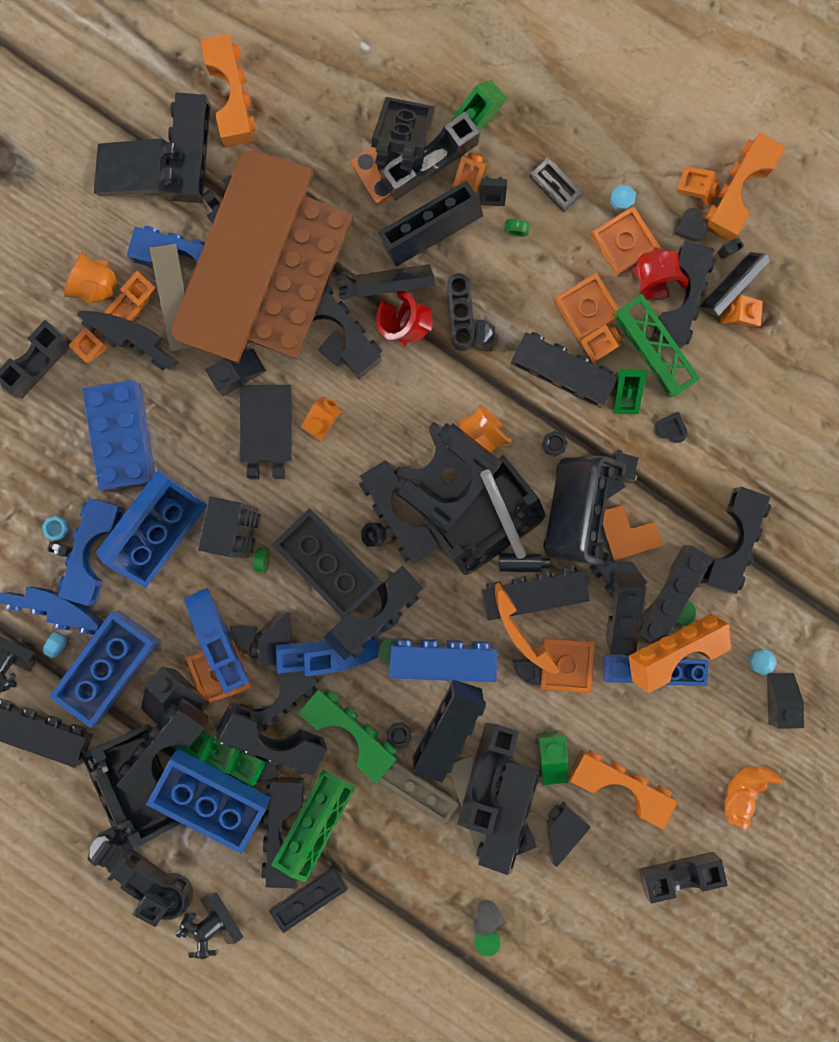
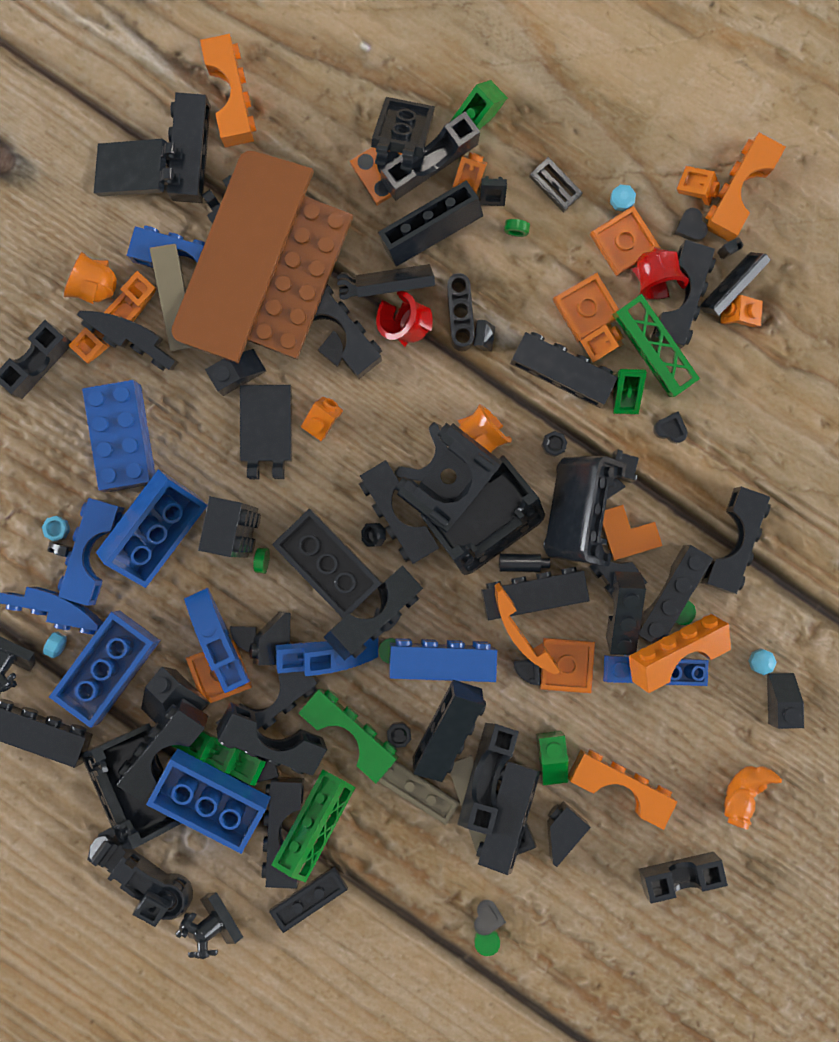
(503, 513): light grey bar -> none

